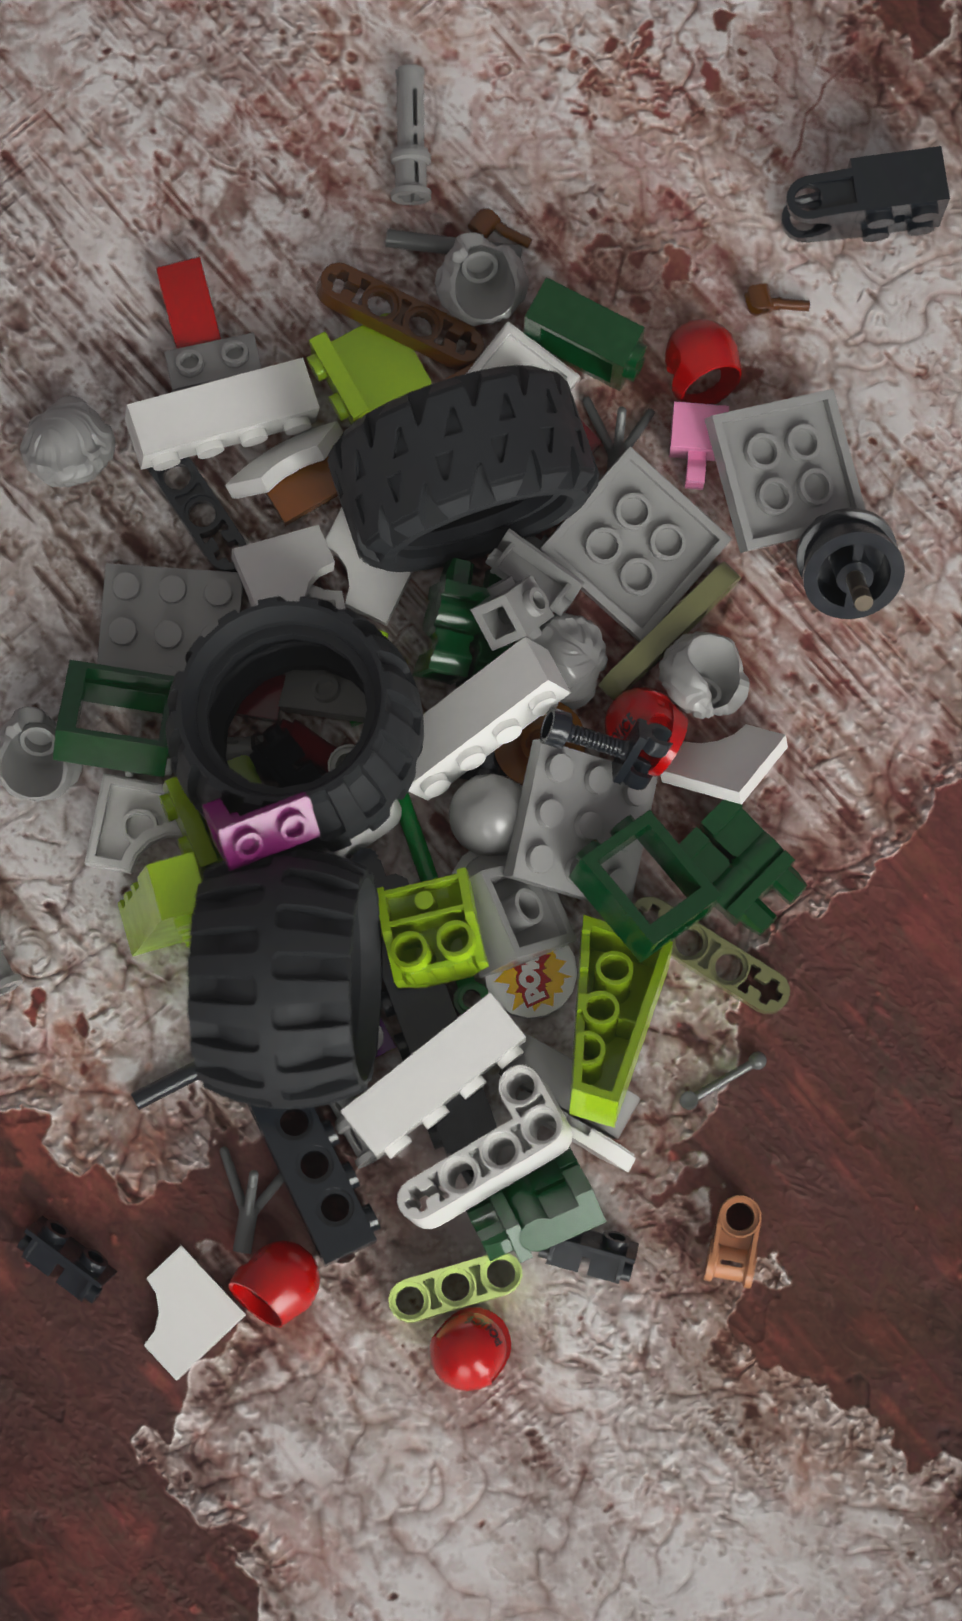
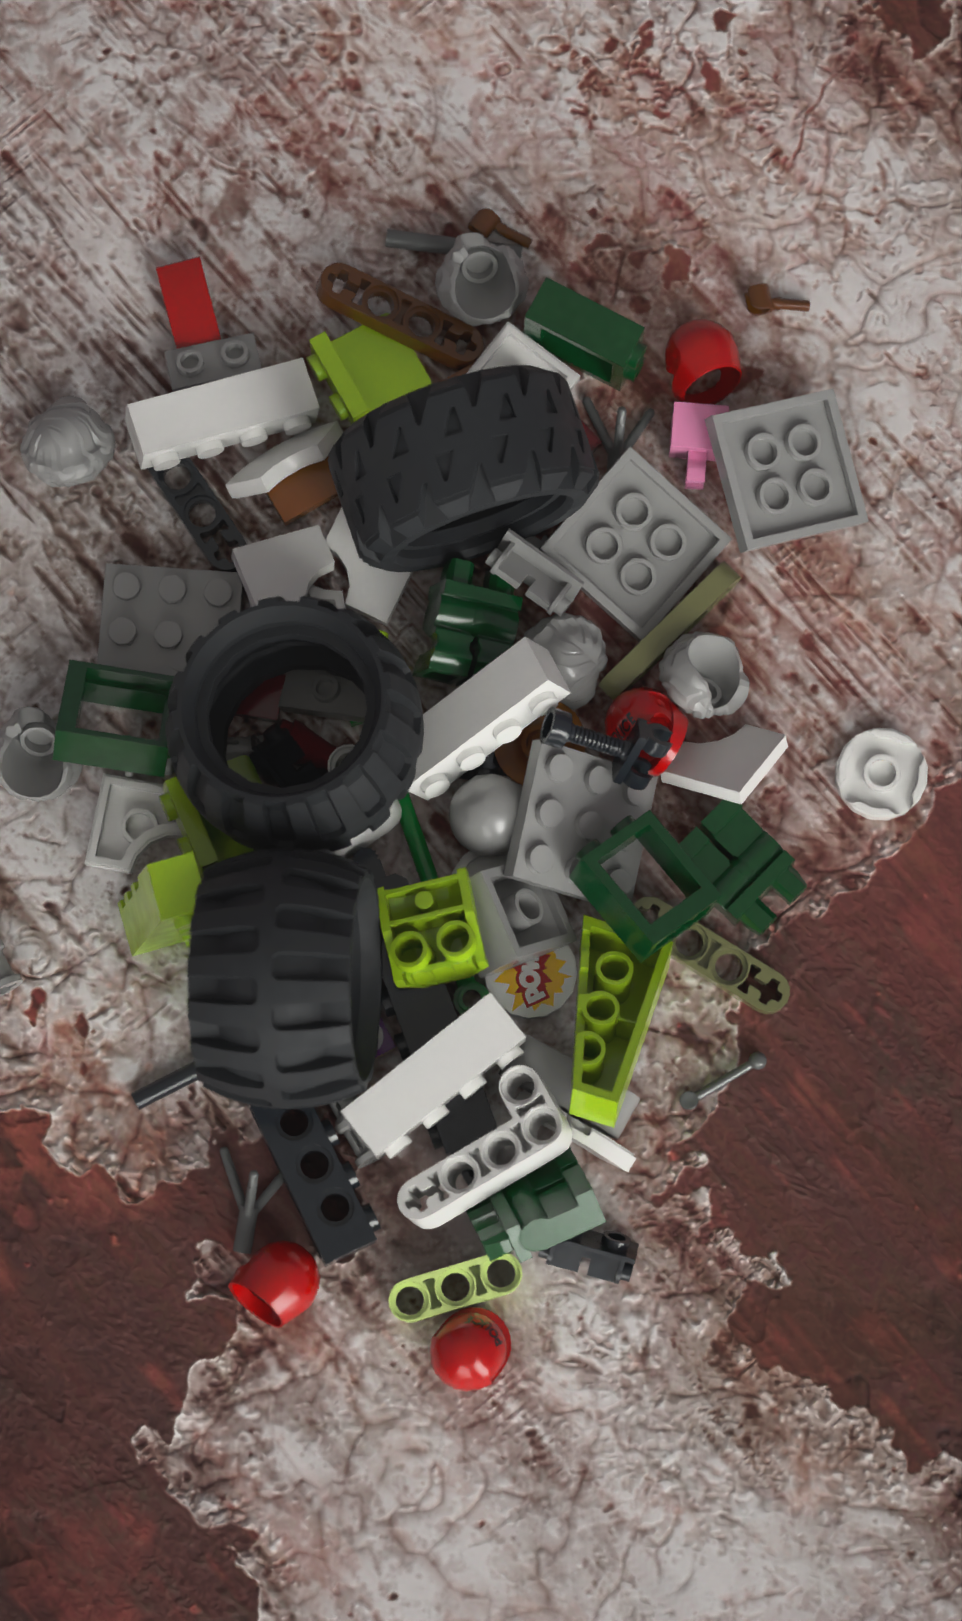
(84, 1268): black hinge -> none
(191, 1313): white tile -> none
(261, 832): magenta bracket -> none
(410, 155): light grey pin -> none
(512, 611): light grey brick -> none
(734, 1245): nougat piece -> none
(850, 563): black wheel -> none
(871, 198): black brick -> none
(881, 774): none -> white tile

